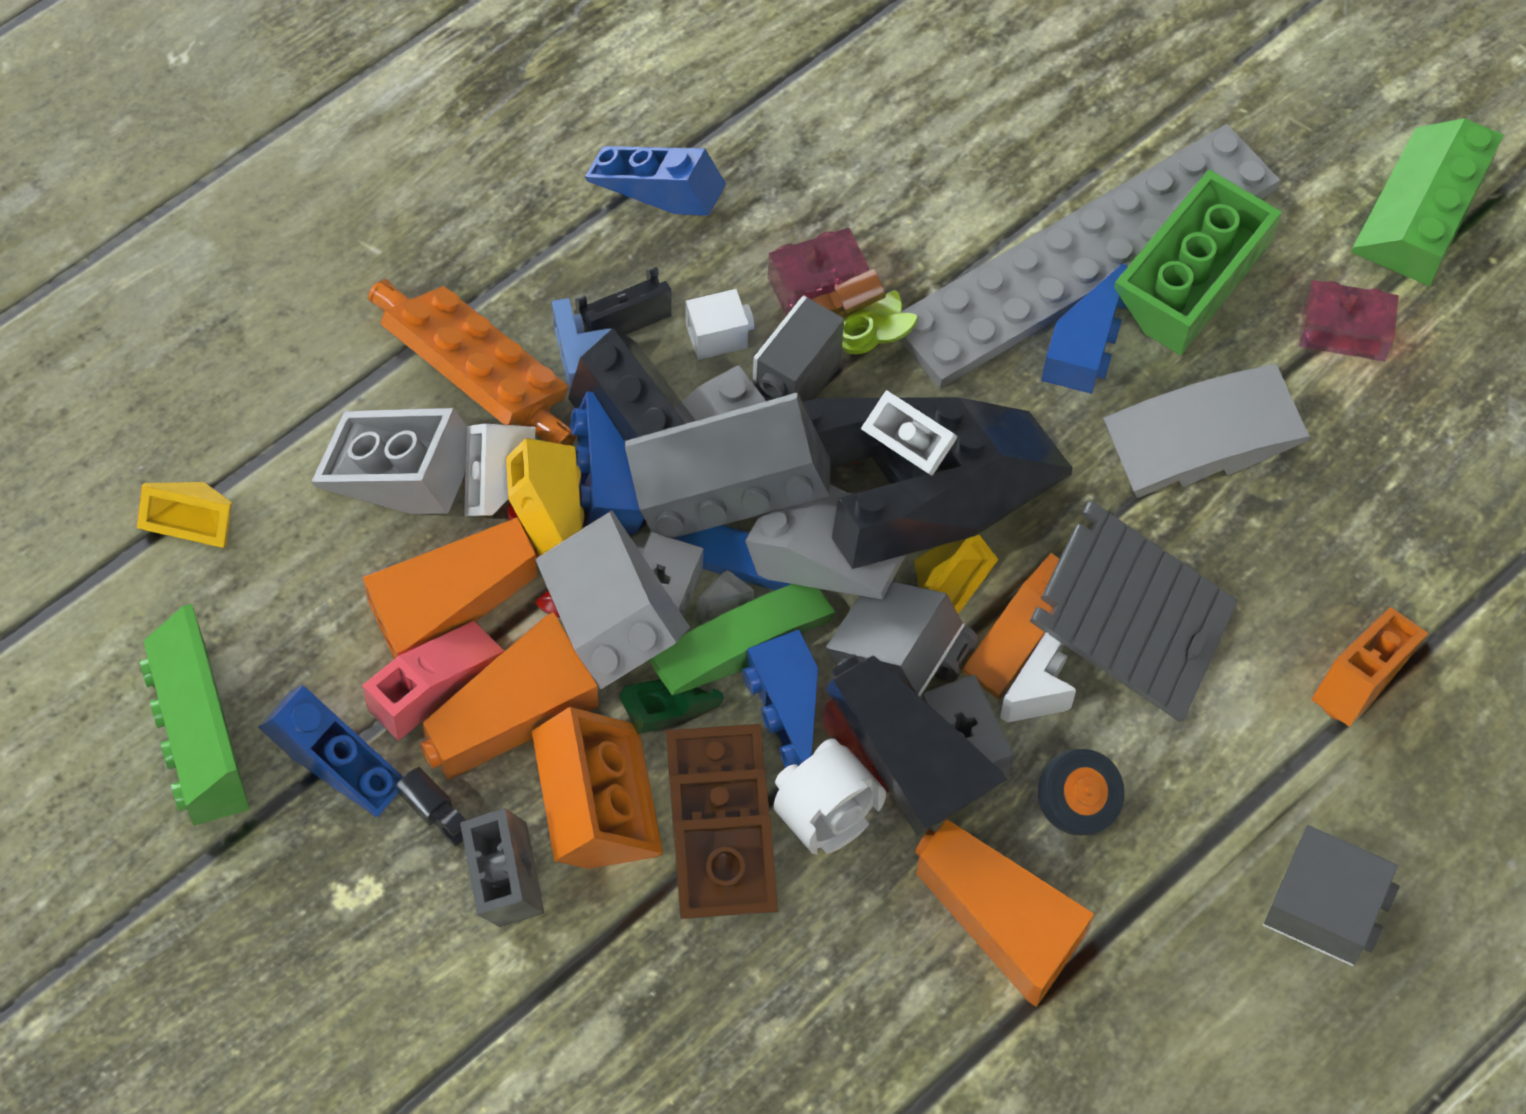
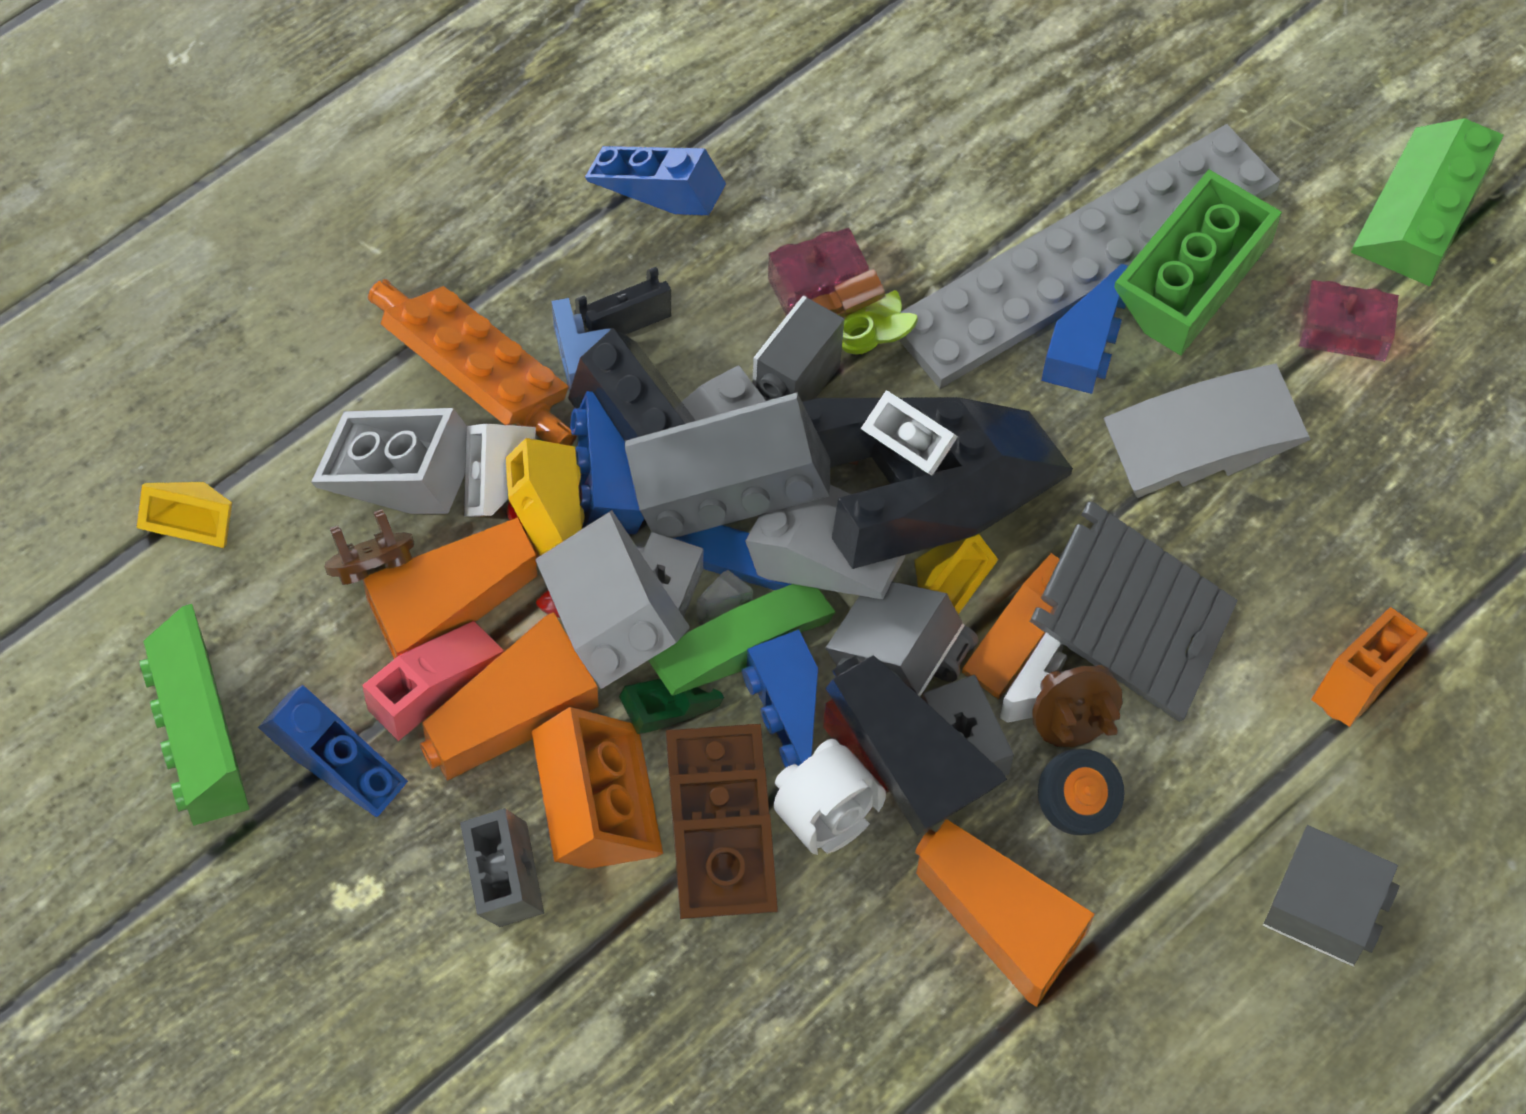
(354, 561): none -> reddish brown plate
(431, 804): black bar -> none
(718, 324): white brick -> none
(1077, 706): none -> reddish brown plate

